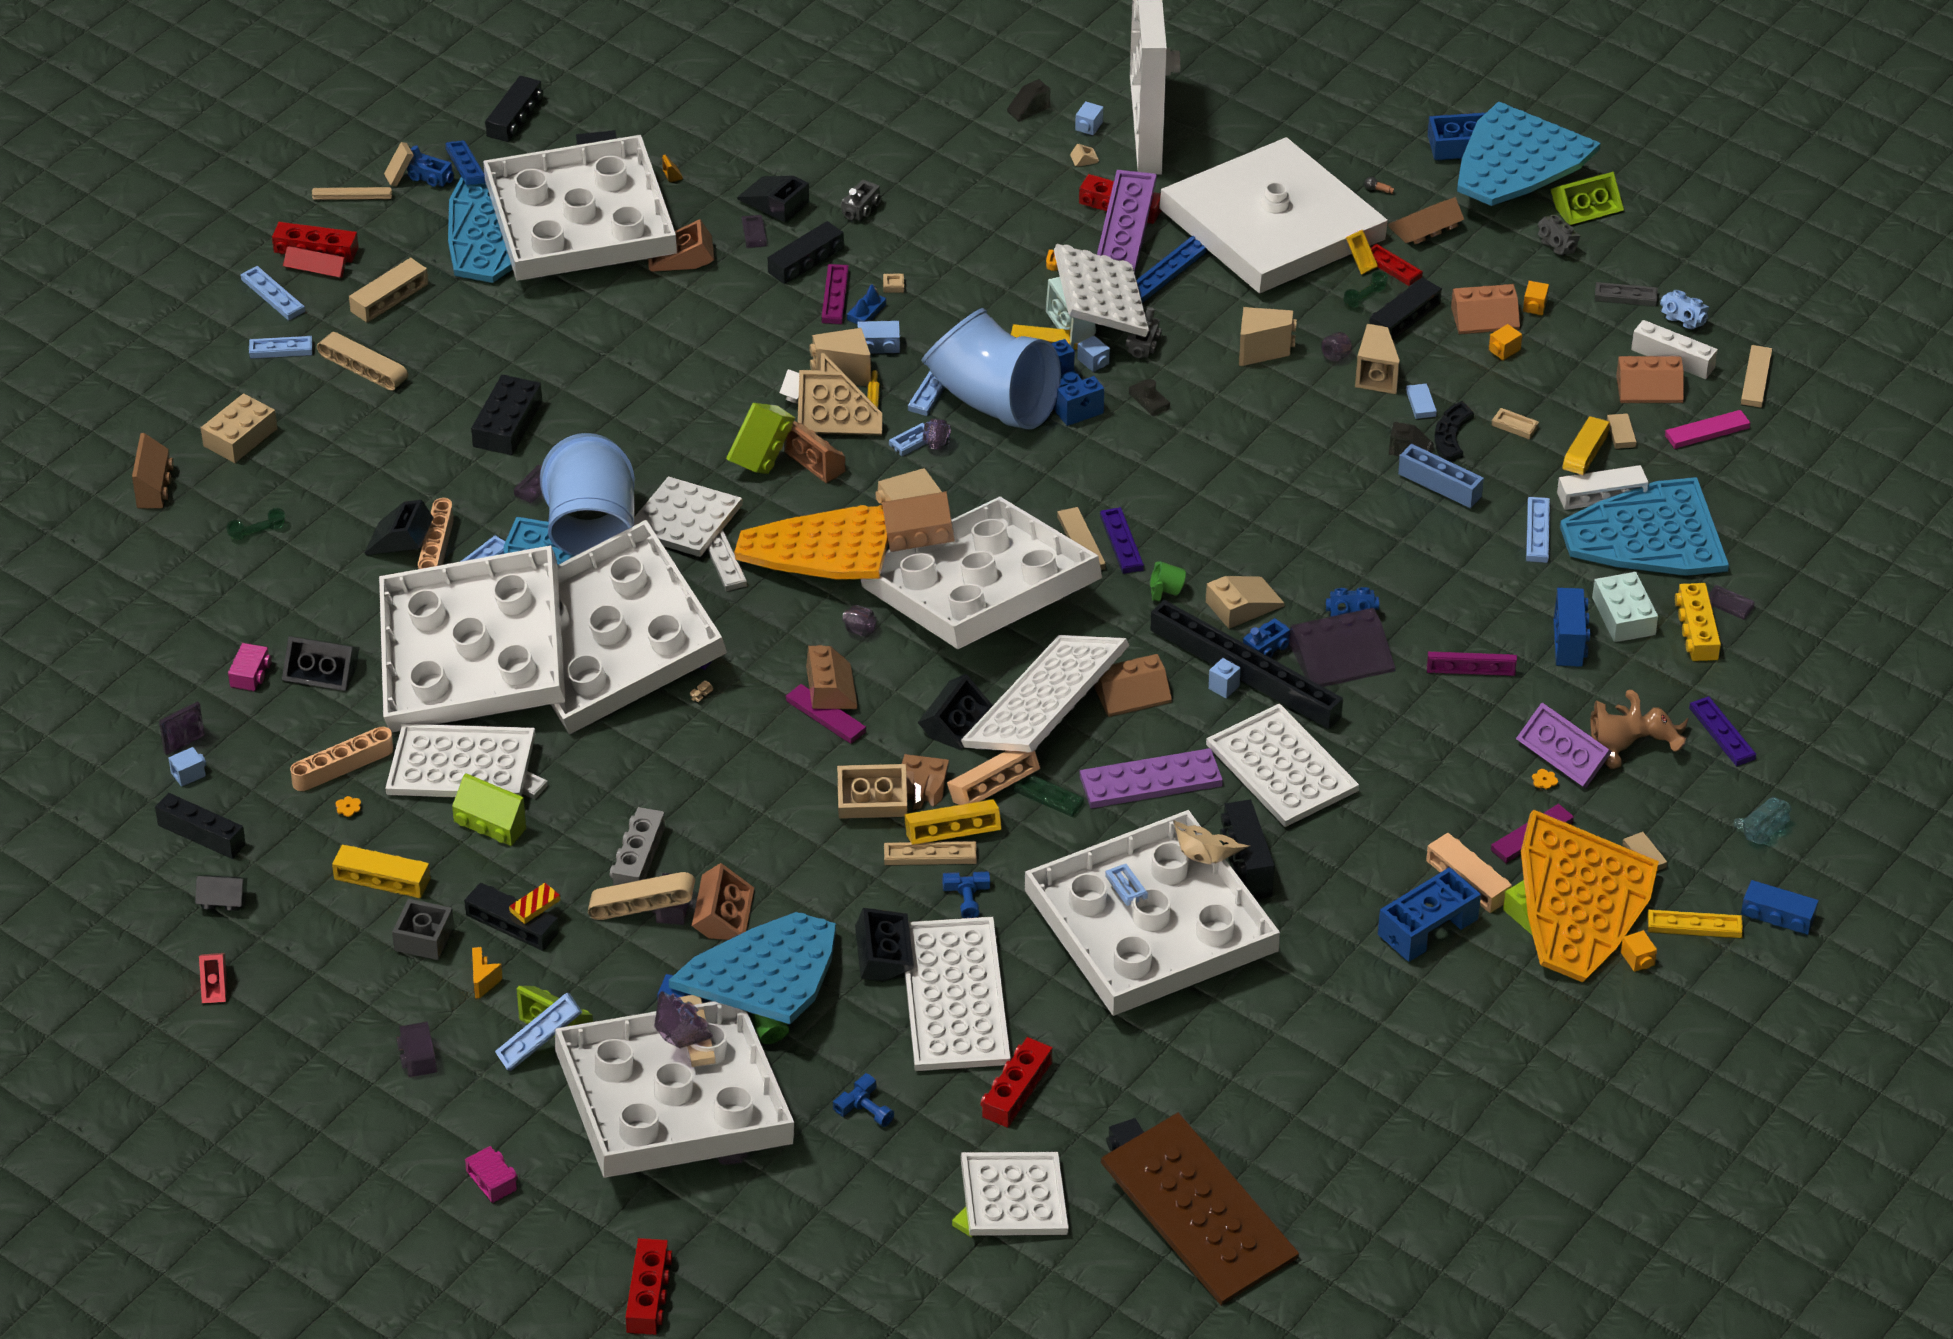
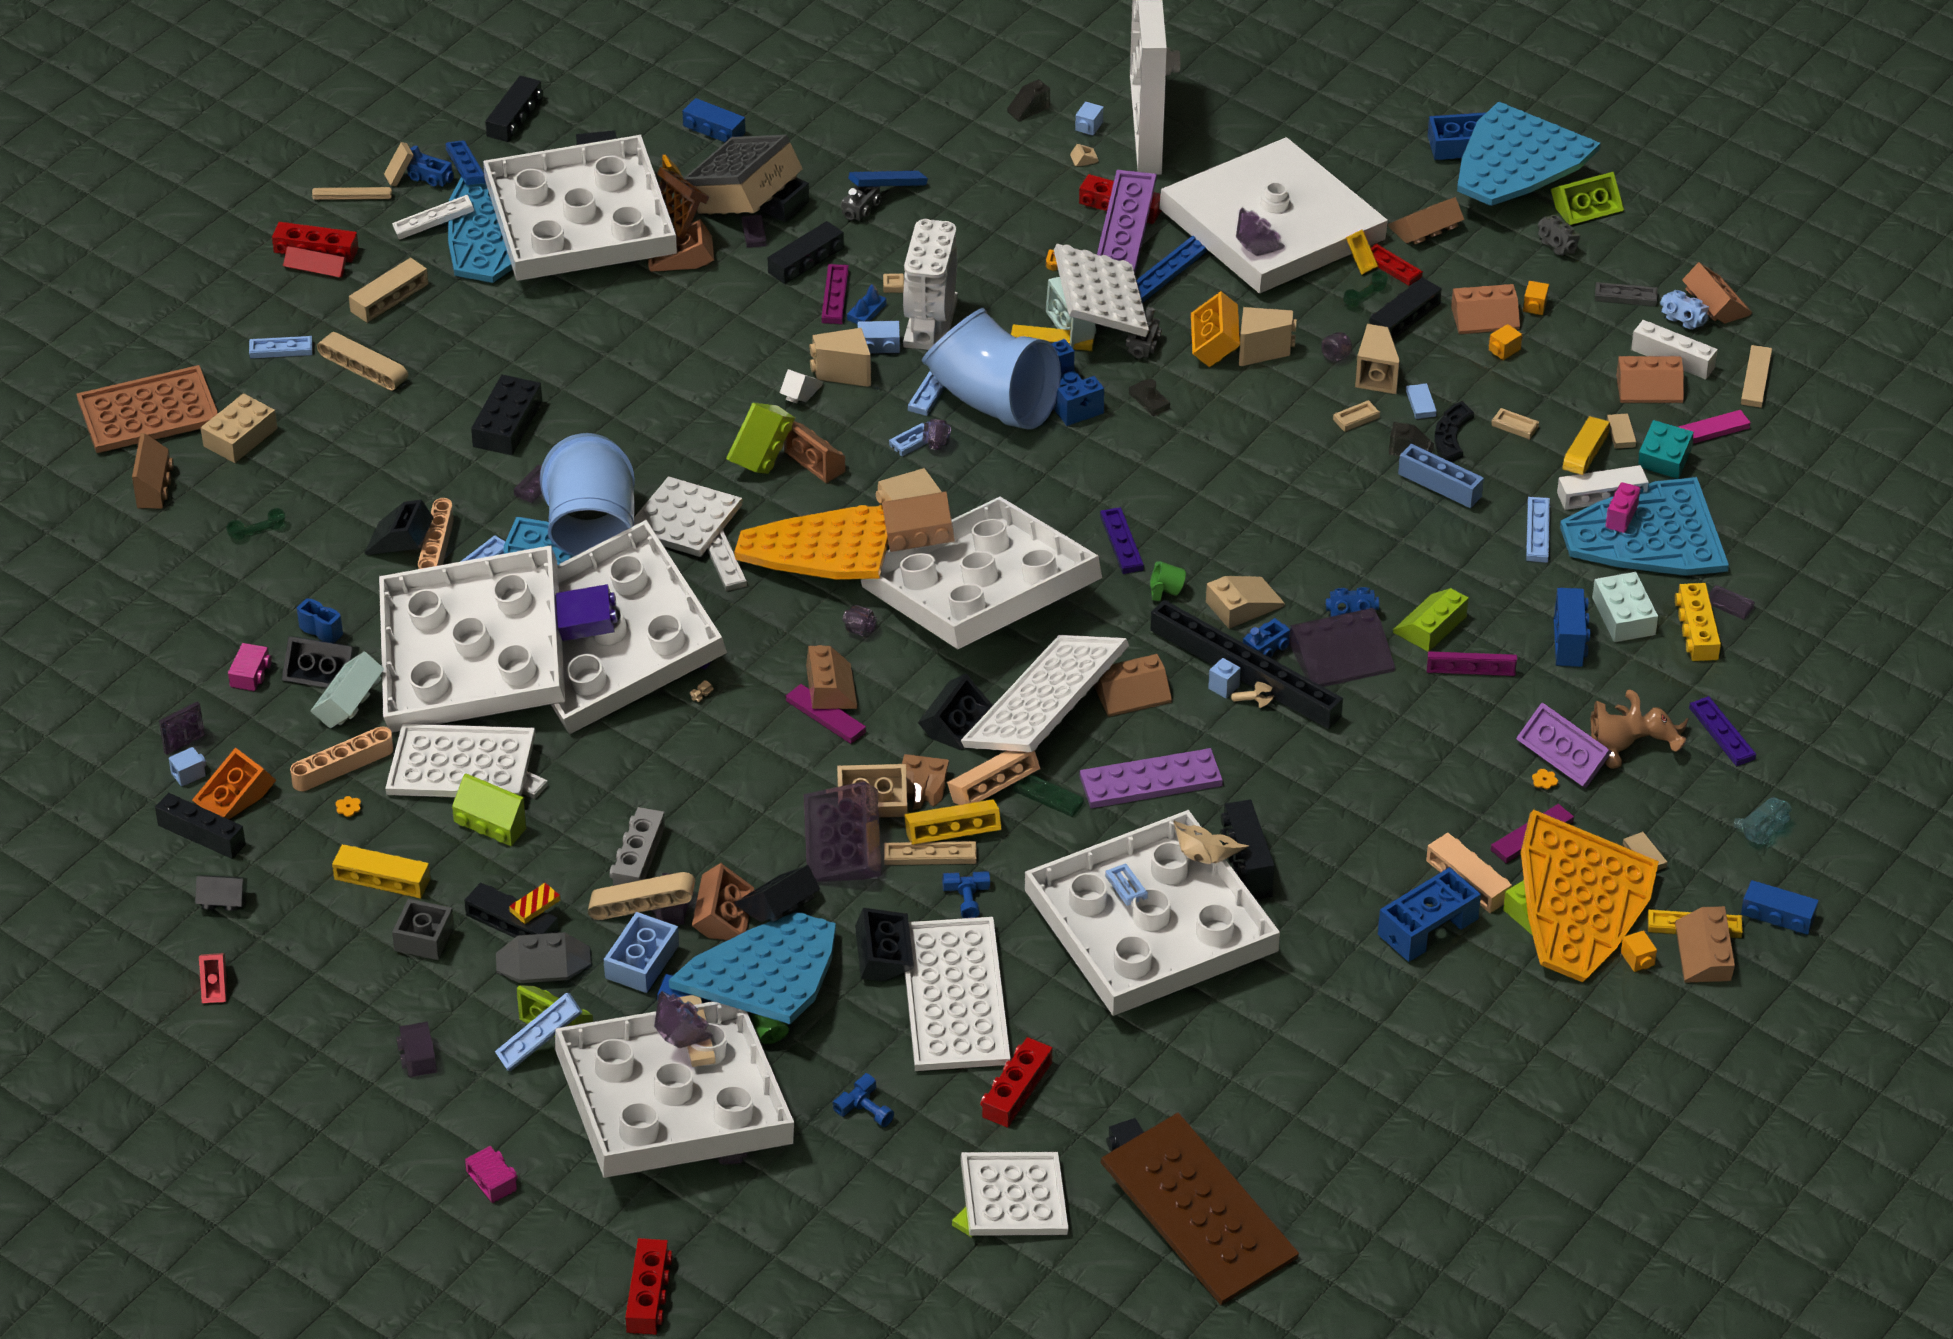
(149, 405): none -> nougat plate
(234, 786): none -> orange slope
(272, 293): light blue tile -> none
(319, 620): none -> blue brick
(348, 690): none -> light aqua brick
(433, 217): none -> white tile
(484, 974): light orange slope -> none
(543, 958): none -> dark grey wedge
(586, 612): none -> dark purple brick
(641, 952): none -> light blue brick
(682, 190): none -> reddish brown fence
(713, 120): none -> blue brick
(745, 173): none -> piece
(780, 895): none -> black slope
(834, 404): tan wing -> none
(843, 833): none -> slope
(873, 389): yellow axle -> none
(888, 178): none -> blue tile
(930, 283): none -> white brick
(1077, 530): tan tile -> none
(1093, 353): light blue brick -> none
(1215, 329): none -> light orange brick
(1254, 695): none -> tan bar
(1256, 233): none -> clear purple slope
(1282, 765): white plate -> none
(1356, 416): none -> tan tile
(1372, 184): piece -> none
(1433, 619): none -> lime slope
(1622, 507): none -> dark pink brick
(1665, 449): none -> teal brick
(1705, 945): none -> medium nougat slope
(1716, 294): none -> nougat slope

